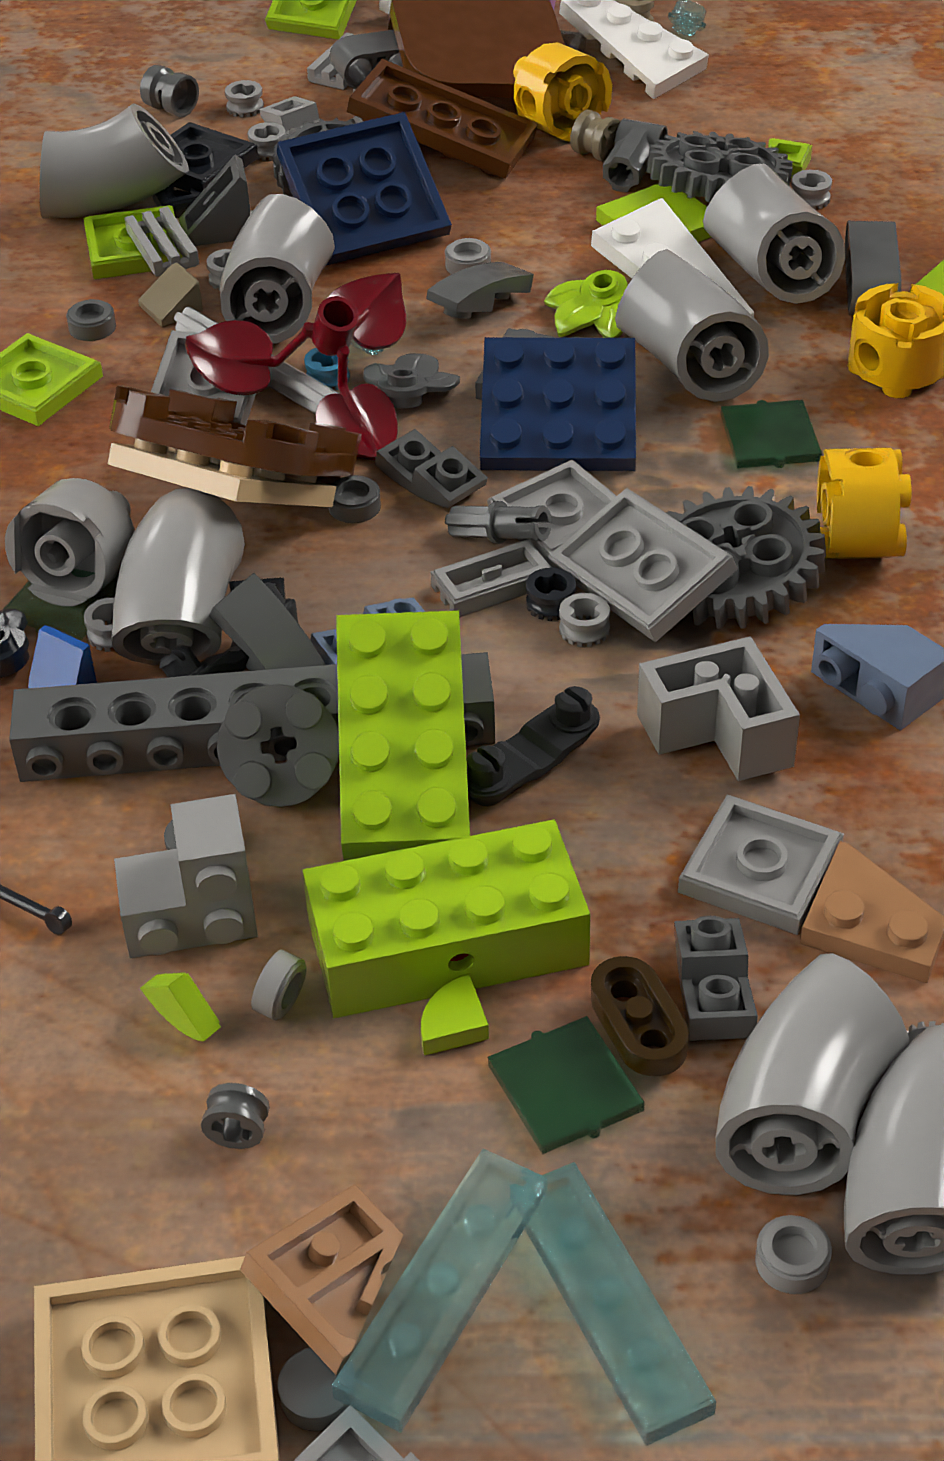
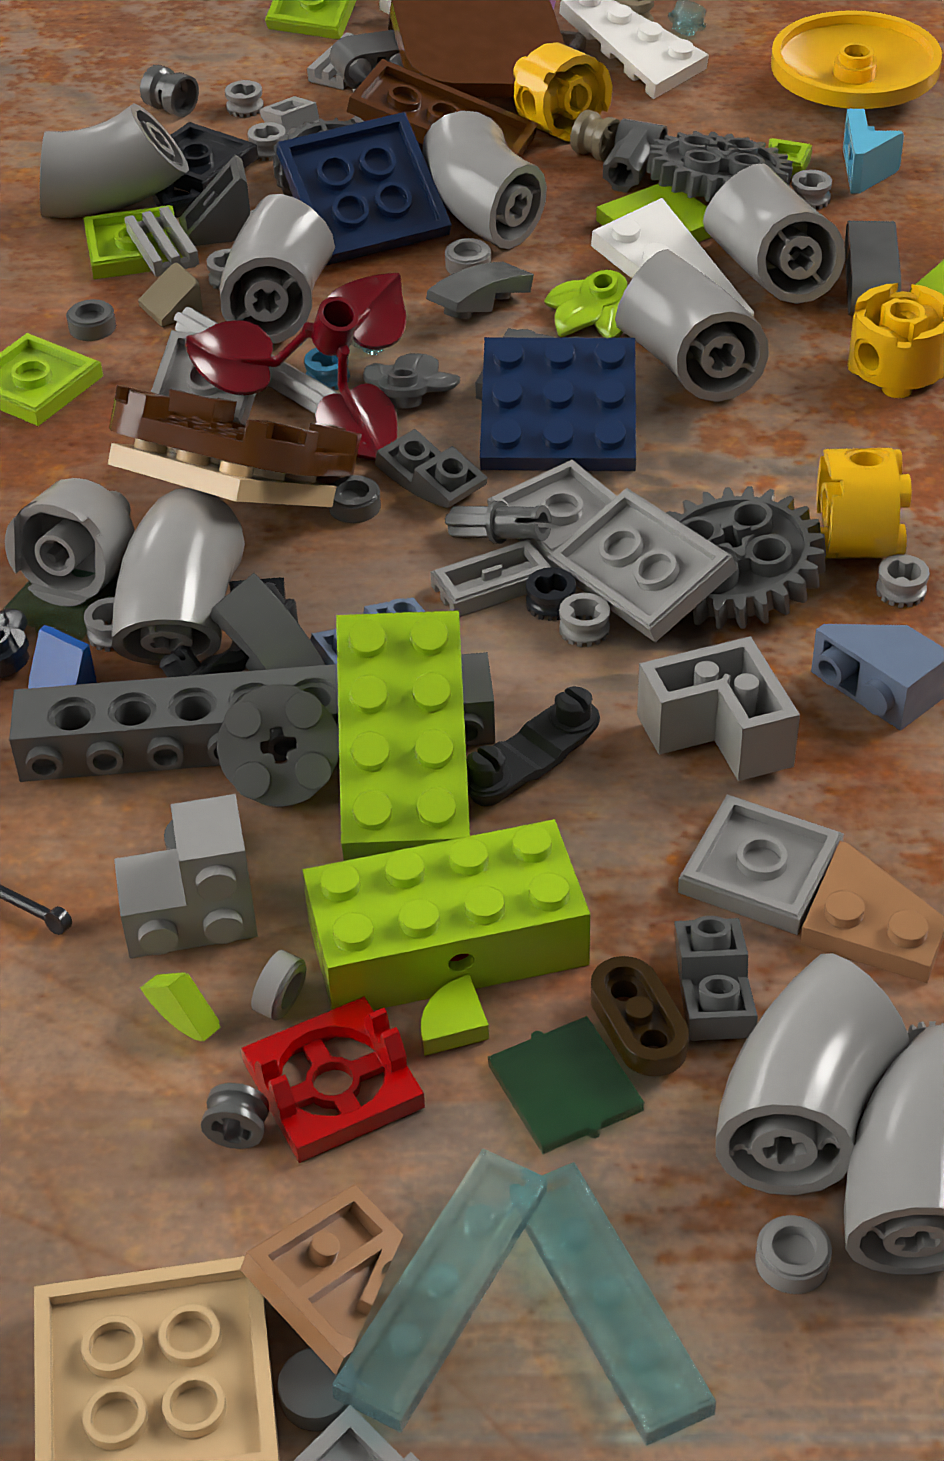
(313, 1133): none -> red piece
(483, 179): none -> light grey brick
(770, 434): clear green piece -> none
(856, 59): none -> yellow dish
(869, 153): none -> medium azure slope
(902, 580): none -> light grey bush

